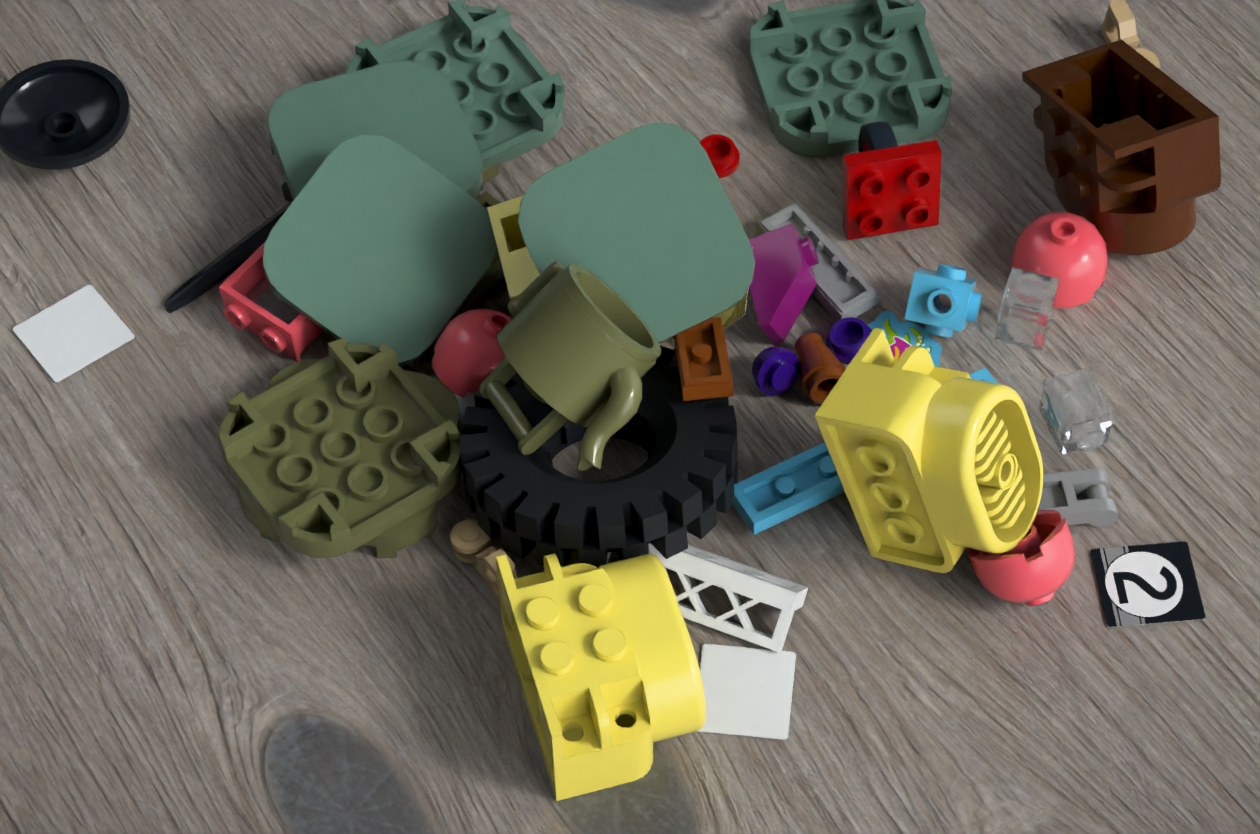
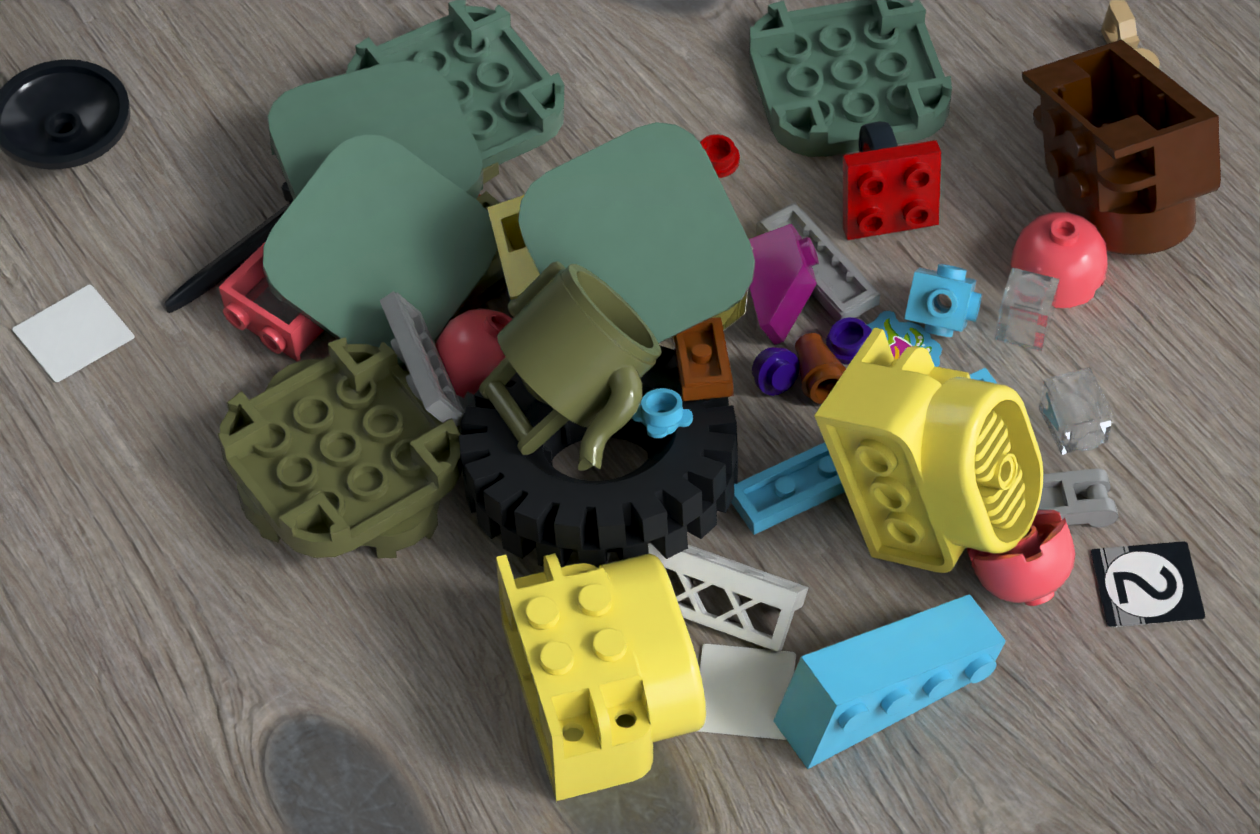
(417, 350): none -> light grey plate
(474, 546): tan piece -> none
(662, 412): none -> medium azure plate
(884, 677): none -> medium azure wedge

